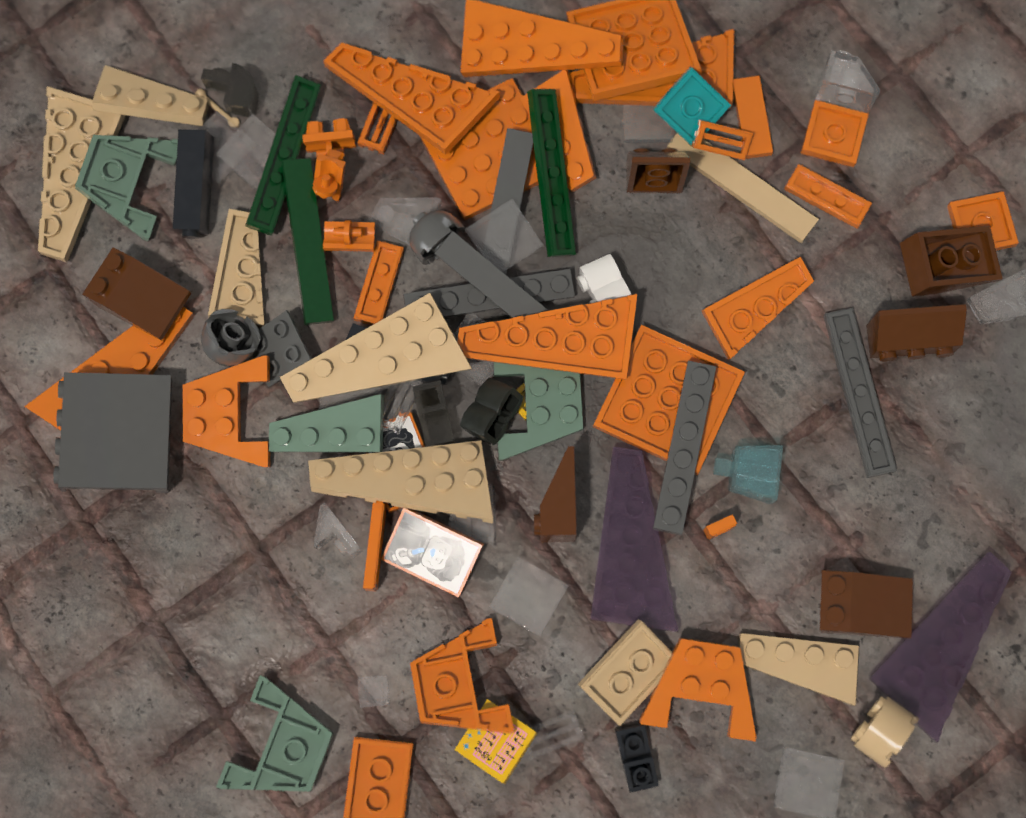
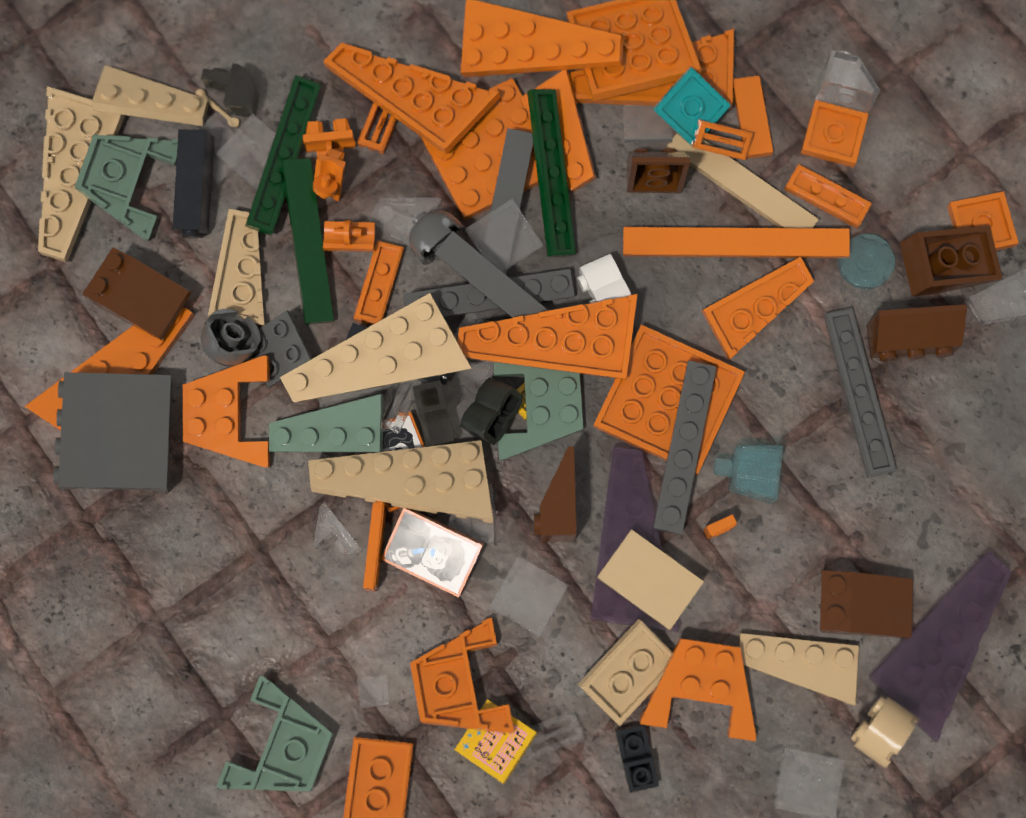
(650, 579): none -> tan tile
(736, 242): none -> orange tile
(868, 263): none -> clear light blue tile

